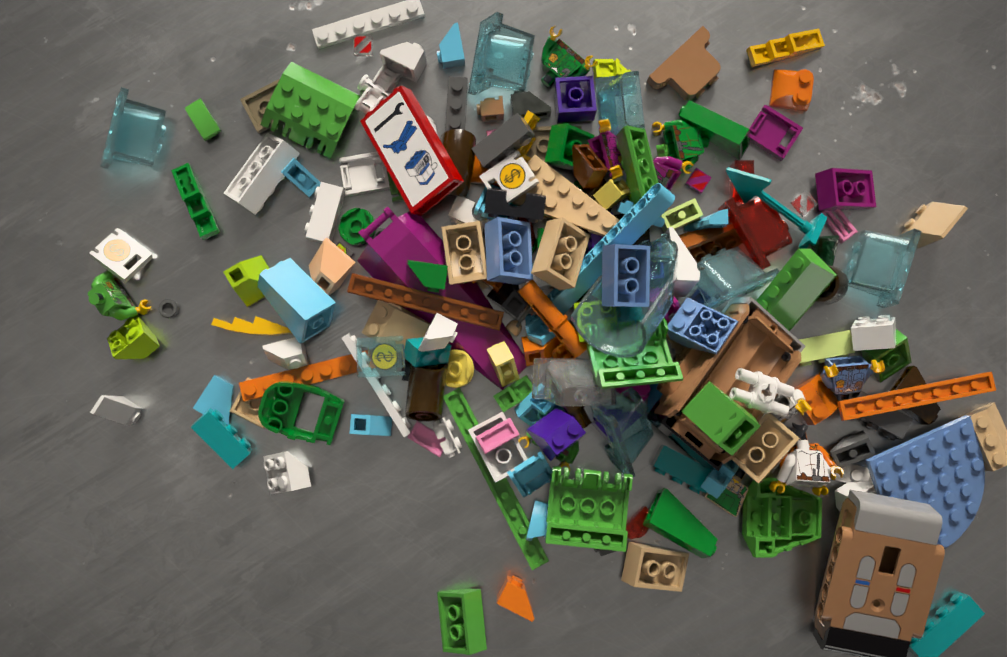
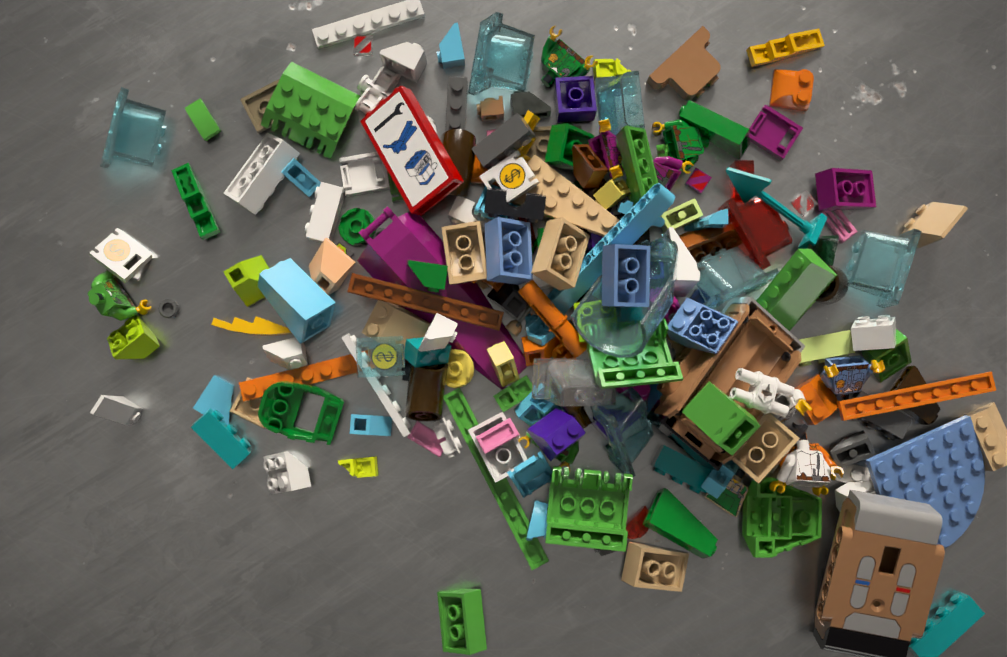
(361, 466): none -> neon yellow slope
(515, 597): orange slope -> none

